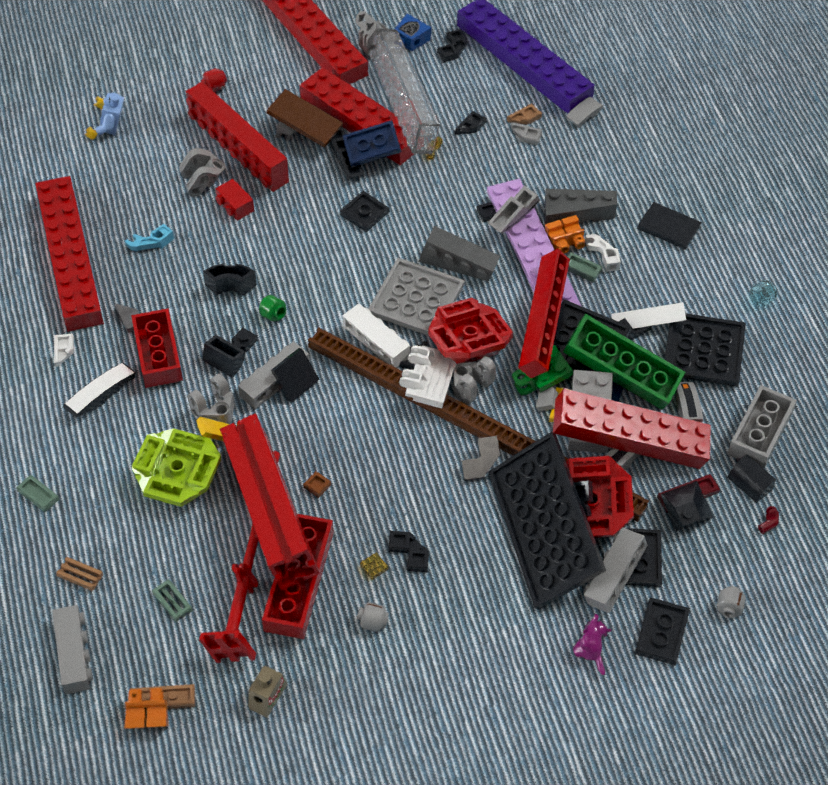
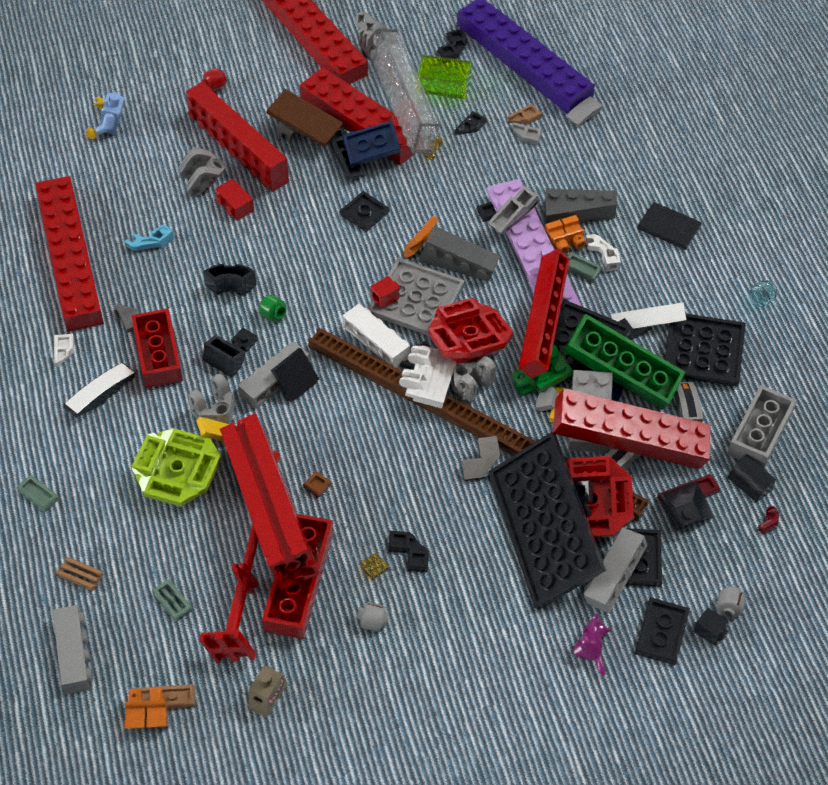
(385, 292): none -> red brick
(413, 32): blue torso -> none
(420, 237): none -> orange slope
(445, 76): none -> clear neon green brick
(711, 627): none -> black brick

